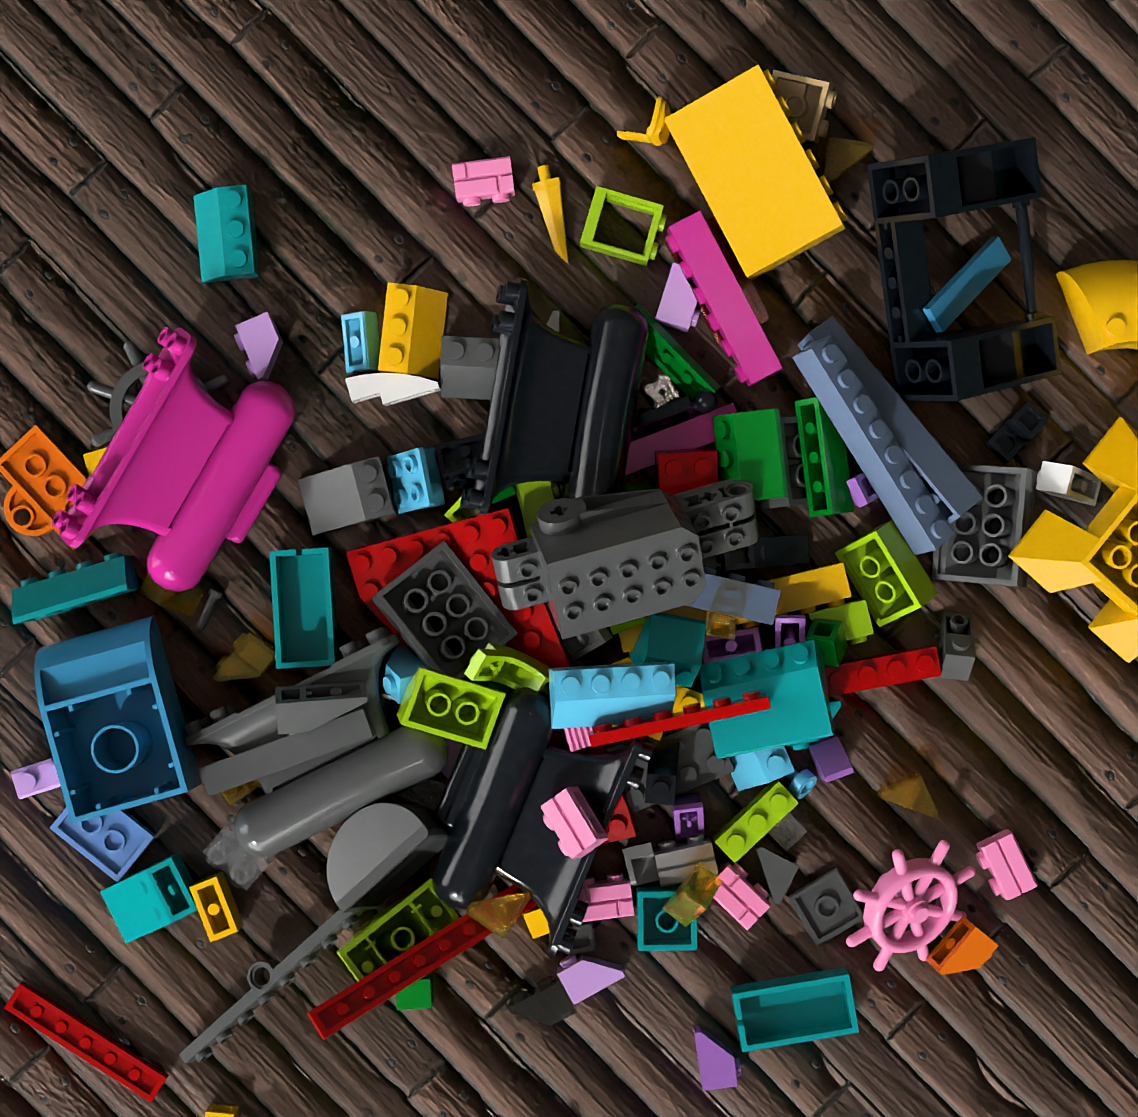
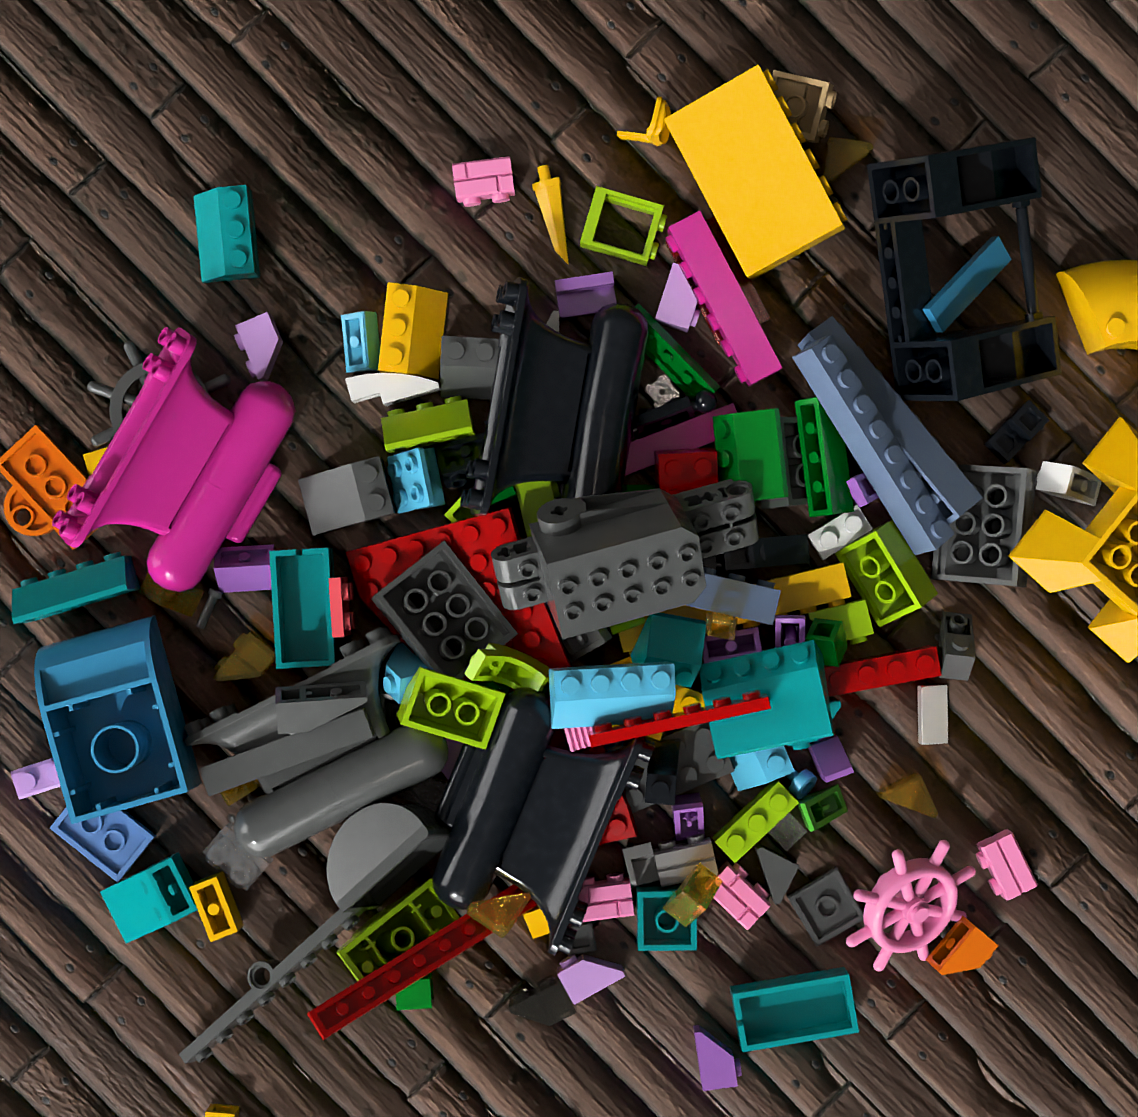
(86, 1041): red plate -> none
(243, 568): none -> medium lavender panel
(341, 618): none -> coral plate
(427, 425): none -> lime slope
(573, 823): bright pink brick -> none
(584, 294): none -> medium lavender panel
(822, 807): none -> bright green slope
(839, 532): none -> white plate
(932, 714): none -> white slope

